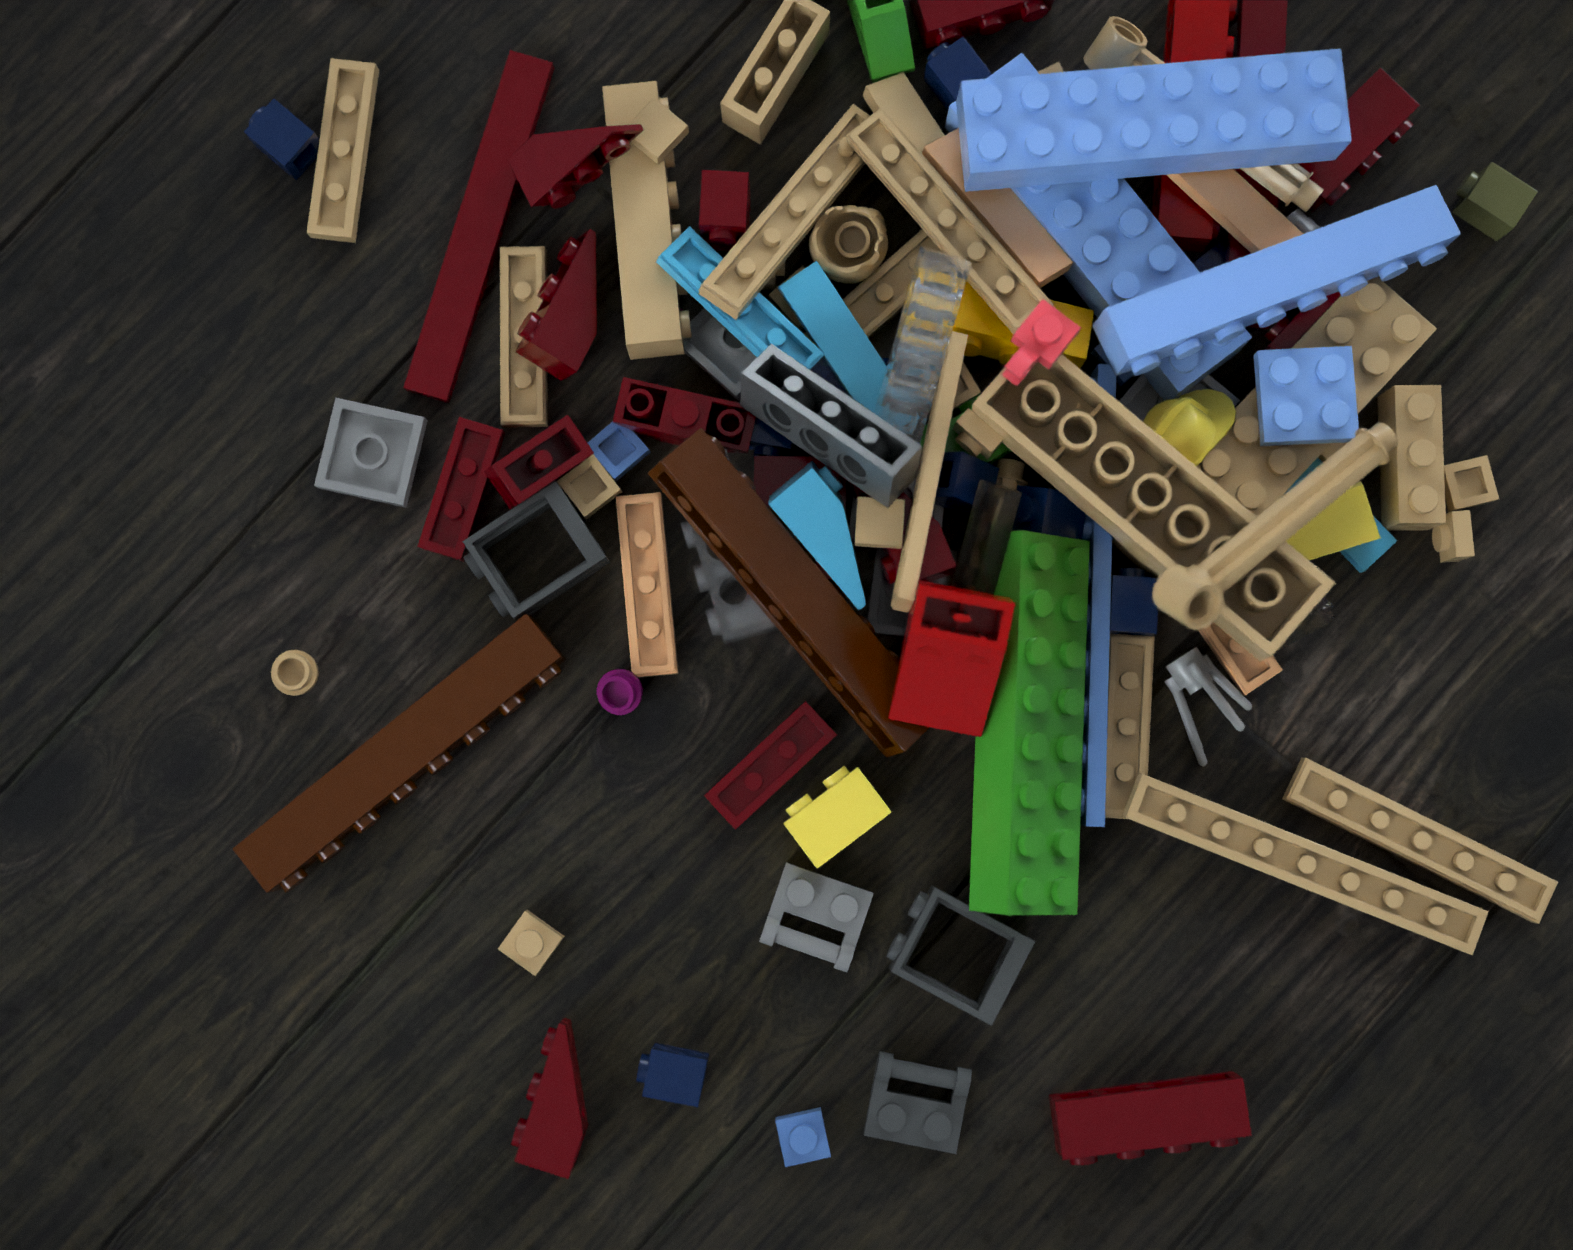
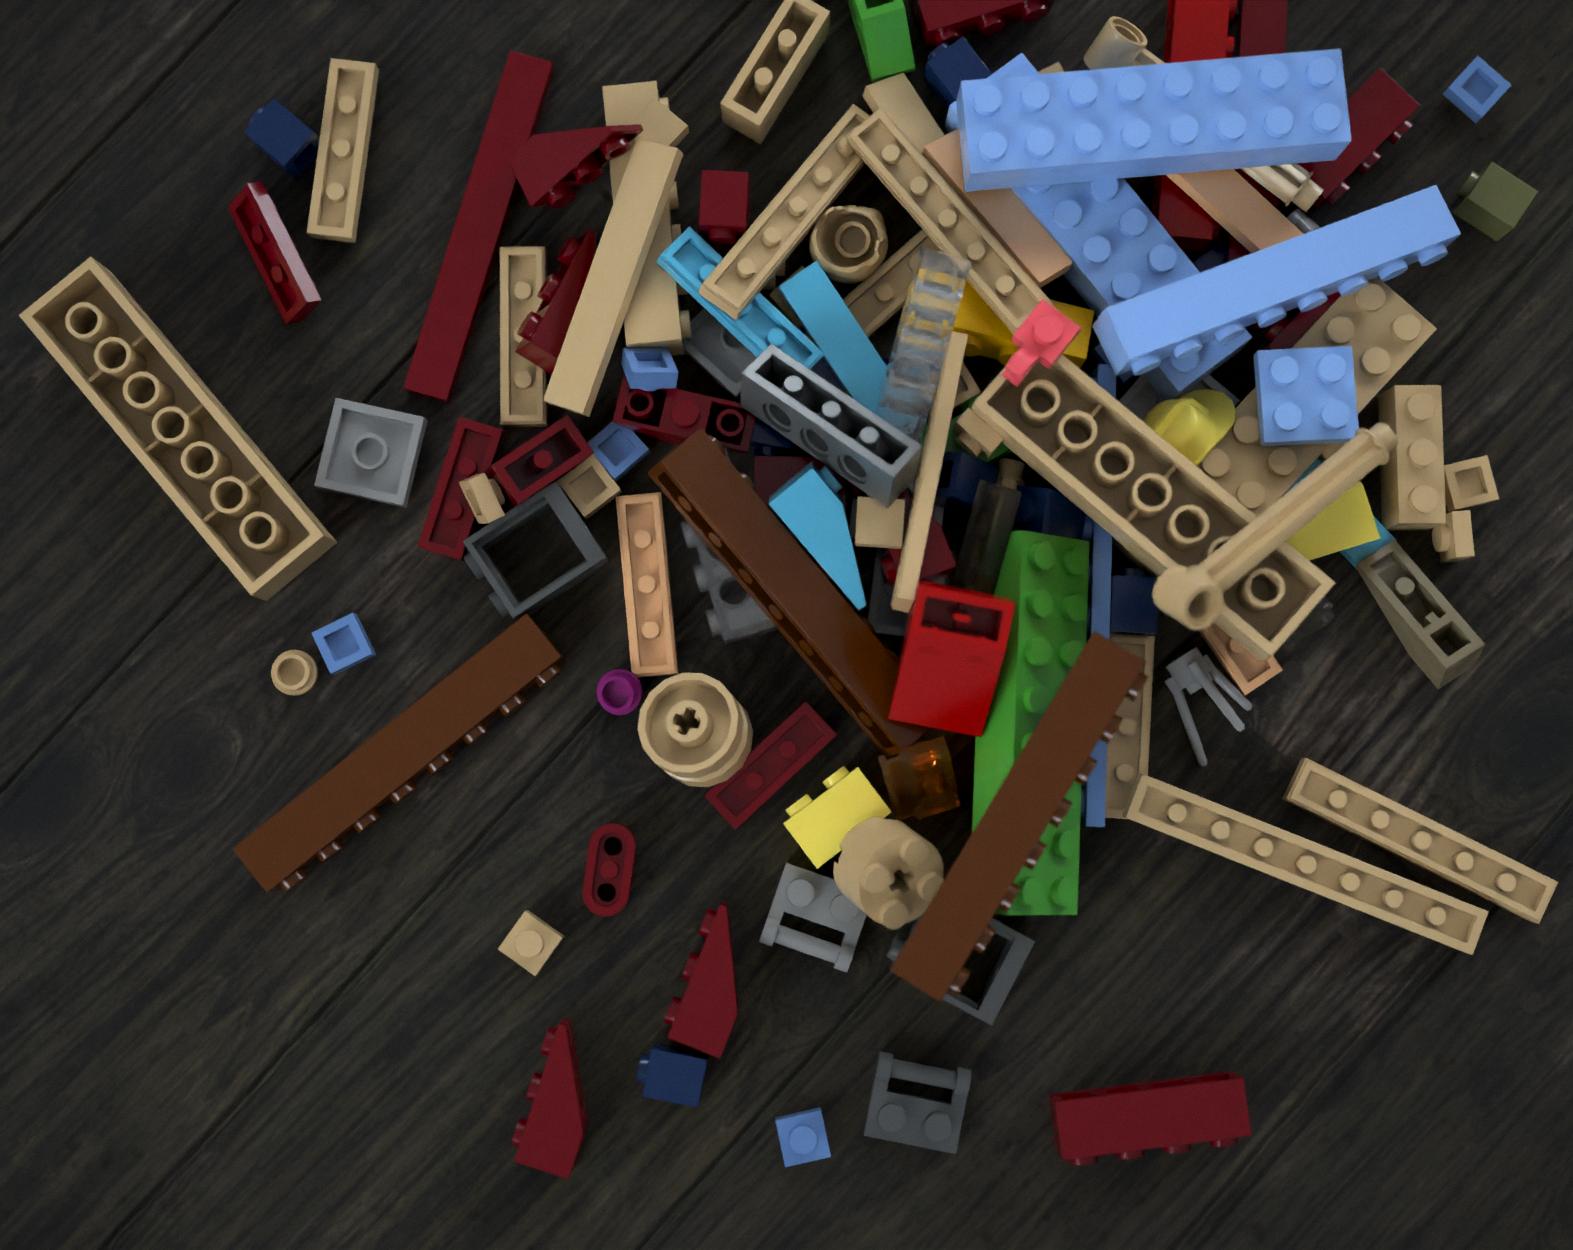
(178, 429): none -> tan brick
(274, 253): none -> dark red plate
(343, 643): none -> medium blue plate
(483, 497): none -> tan plate
(609, 868): none -> dark red plate
(613, 276): none -> tan tile
(649, 368): none -> medium blue plate
(695, 729): none -> tan wheel
(711, 998): none -> dark red slope
(888, 871): none -> tan brick
(920, 780): none -> clear orange plate
(1018, 816): none -> reddish brown brick
(1420, 615): none -> dark tan slope
(1476, 89): none -> medium blue plate

